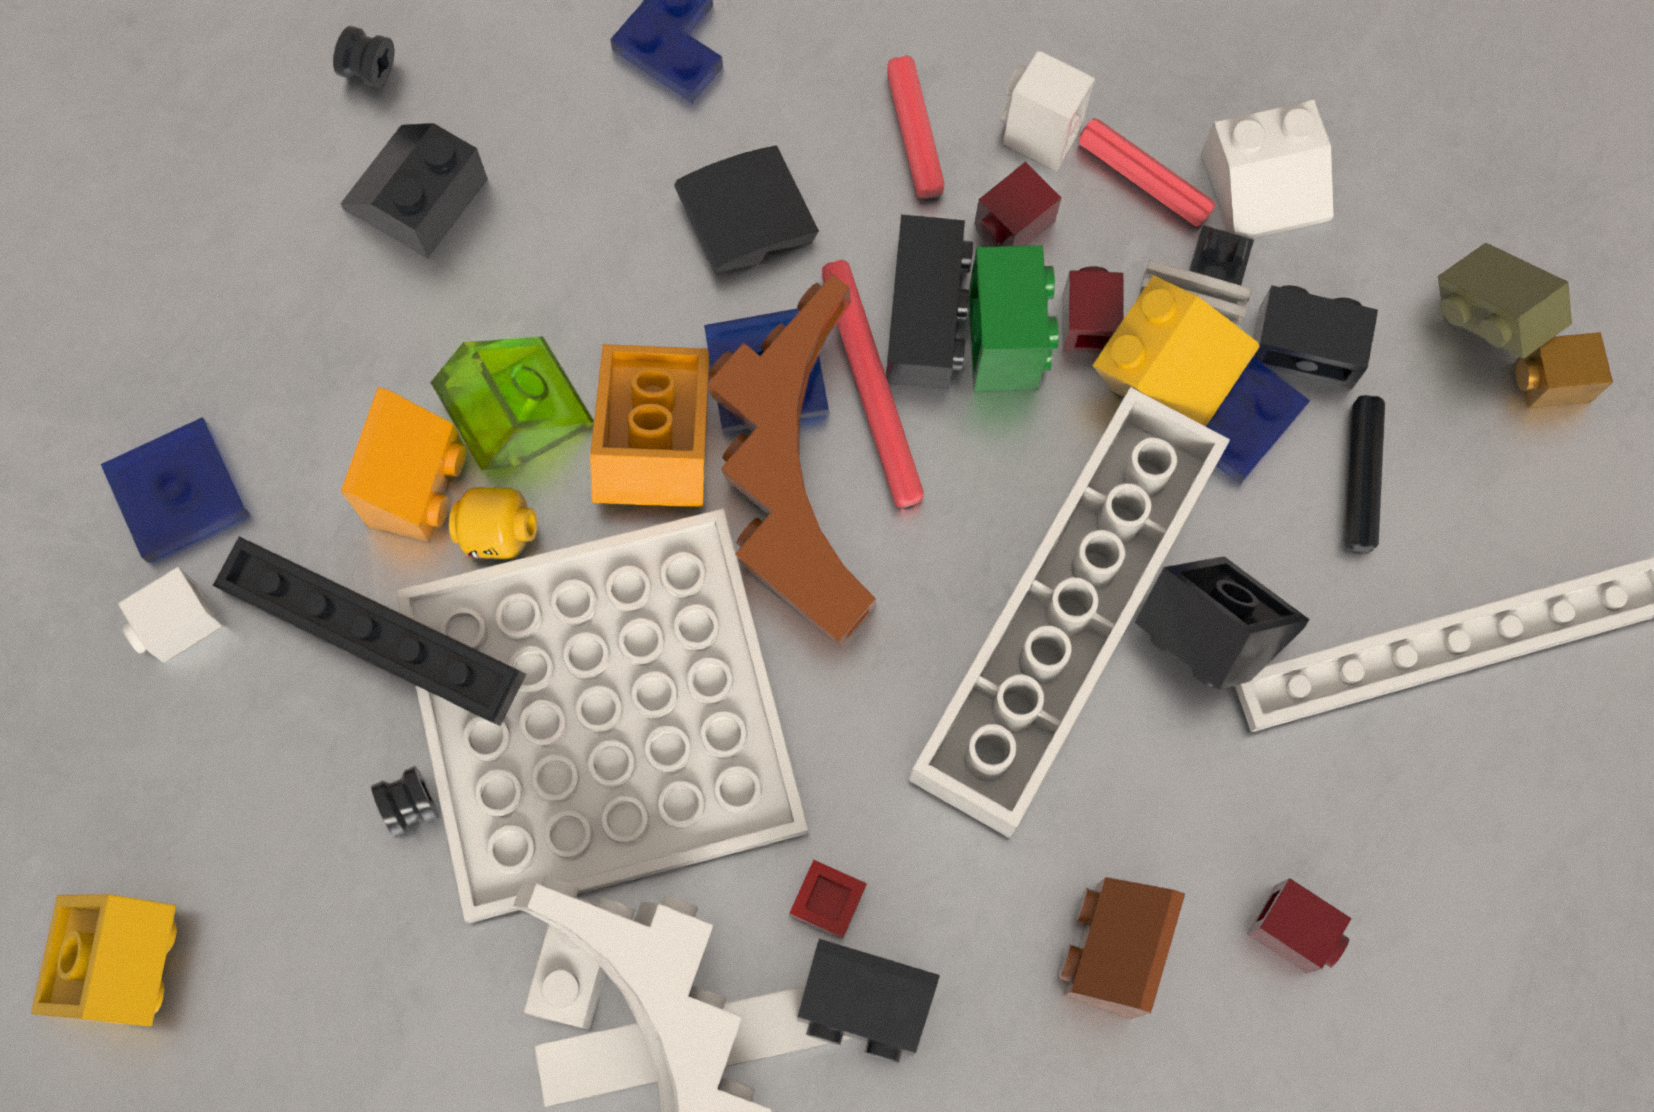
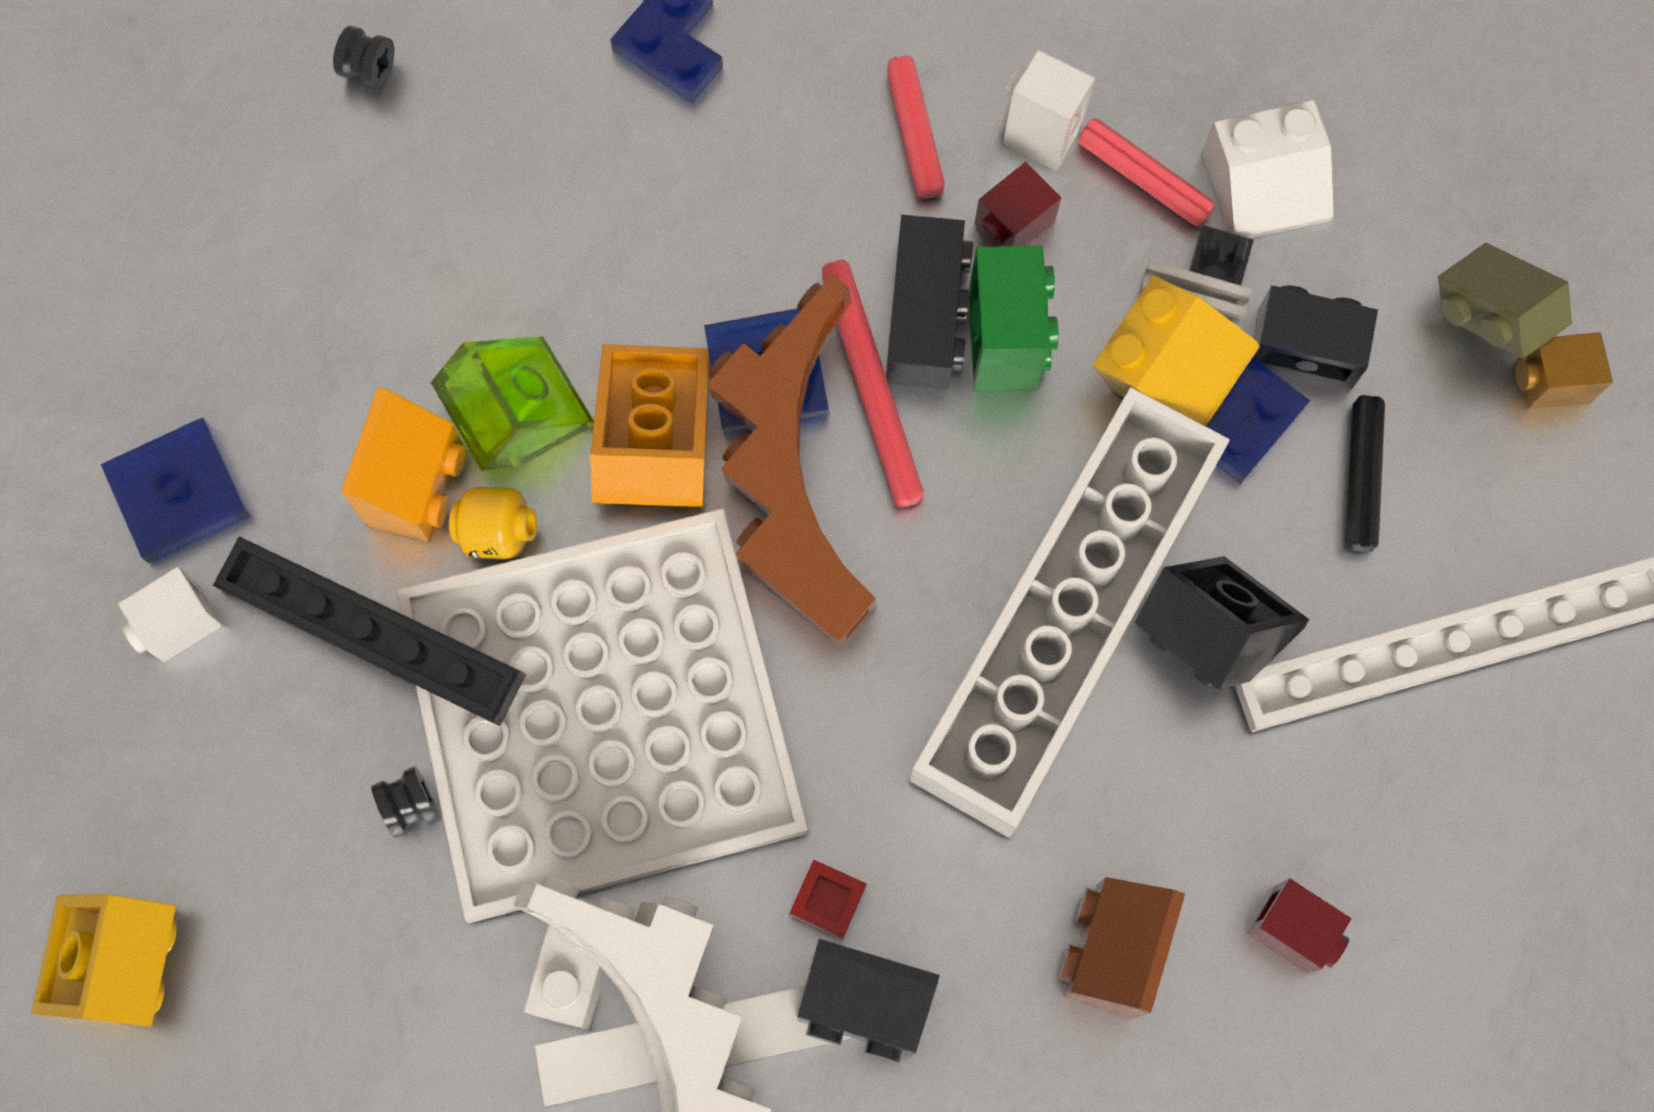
(418, 186): black slope -> none
(745, 208): black slope -> none
(1091, 308): dark red brick -> none

